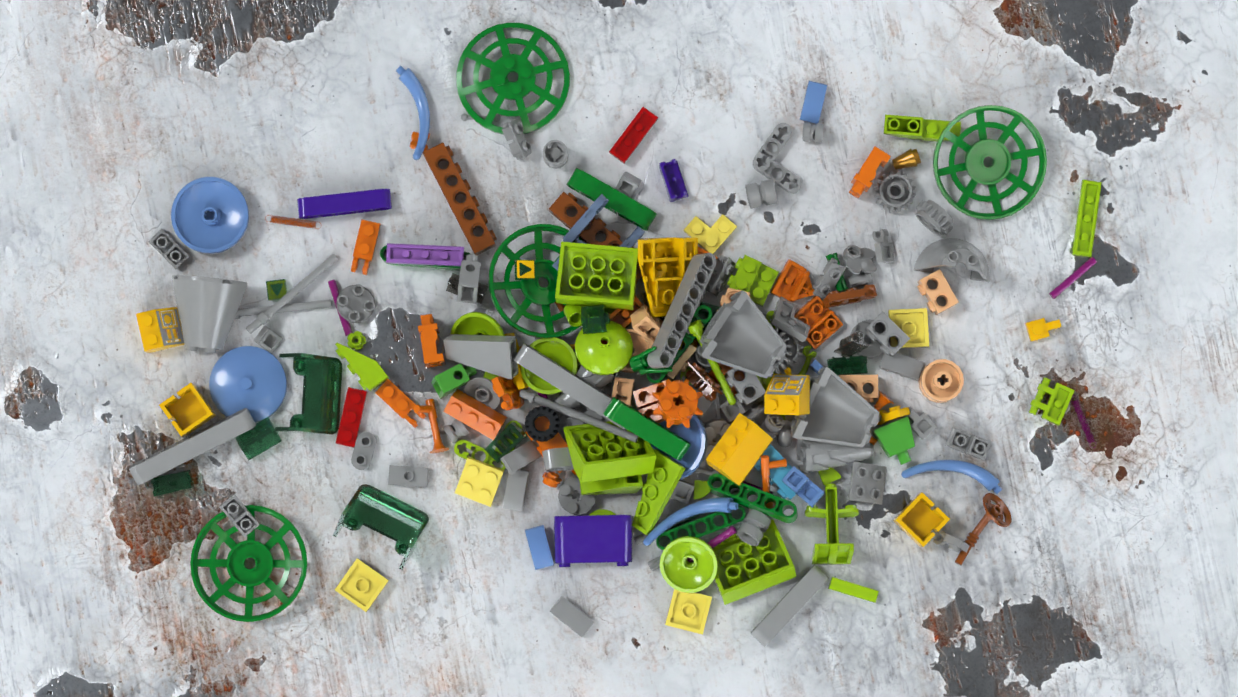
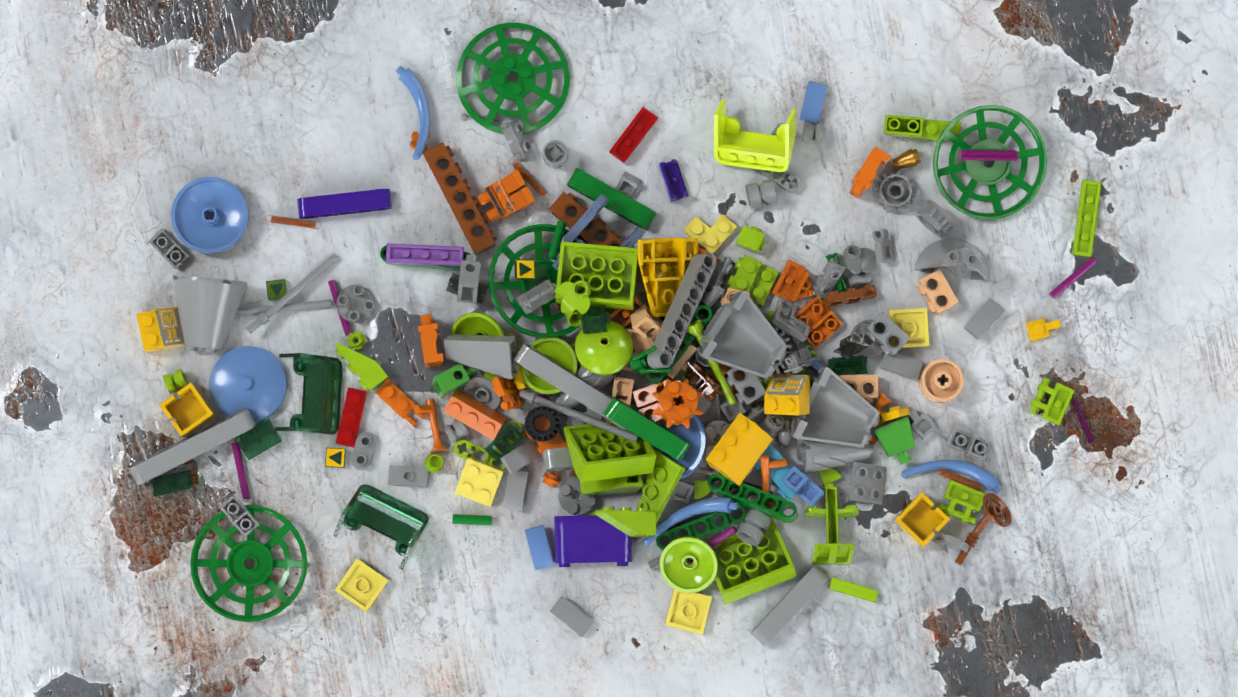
(179, 379): none -> lime wheel
(240, 471): none -> magenta bar
(268, 339): light grey slope -> none
(335, 457): none -> tile
(365, 244): orange hinge -> none
(434, 463): none -> lime plate
(471, 519): none -> green piece
(500, 198): none -> orange hips
(529, 179): none -> orange piece
(537, 296): none -> light grey hinge
(557, 239): none -> green piece
(572, 299): none -> lime plate
(633, 523): none -> lime slope
(713, 295): none -> light grey pin
(751, 239): none -> lime brick
(752, 148): none -> neon yellow windscreen
(799, 360): none -> light grey hinge
(954, 477): none -> orange piece
(963, 496): none -> lime plate
(983, 319): none -> light grey slope
(989, 155): none -> magenta axle

